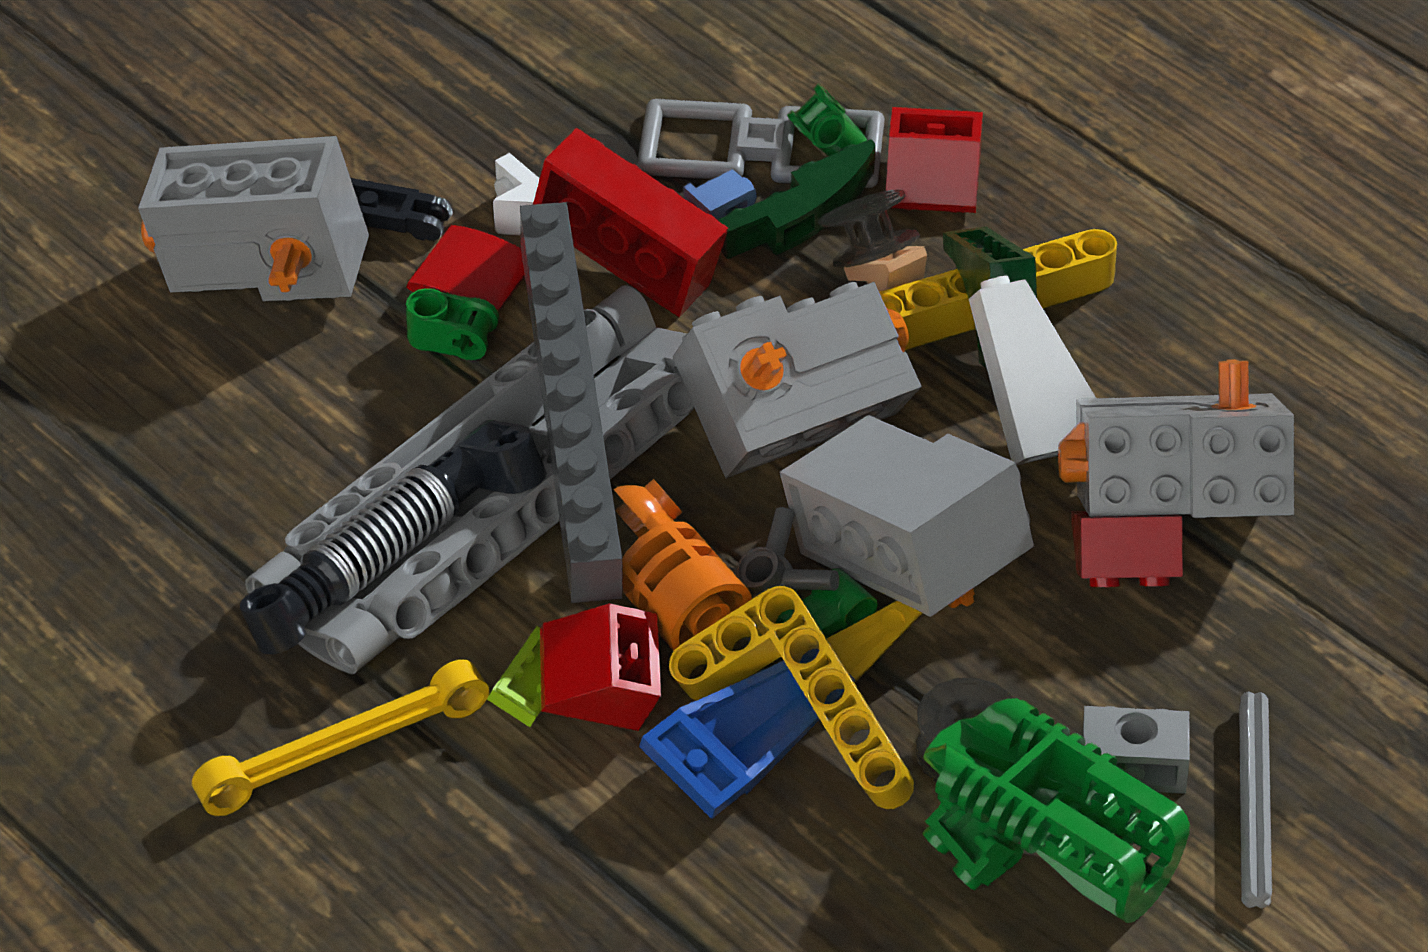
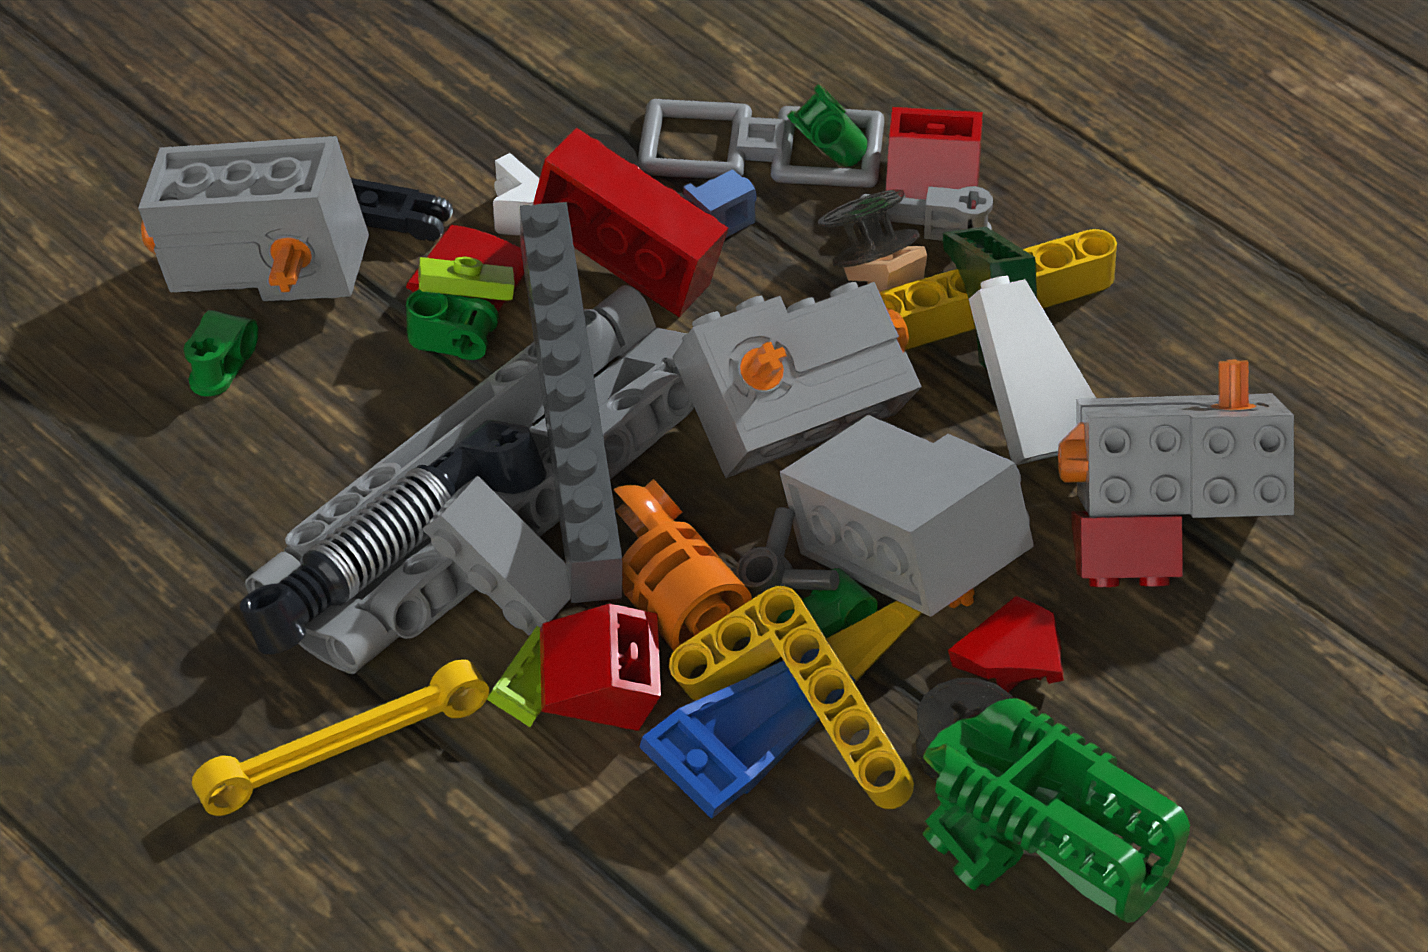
(219, 351): none -> green piece
(466, 278): none -> lime plate
(501, 555): none -> light grey brick
(793, 214): dark green slope -> none
(944, 210): none -> light grey connector
(1012, 646): none -> red slope
(1145, 743): light grey brick -> none
(1255, 800): light grey axle -> none

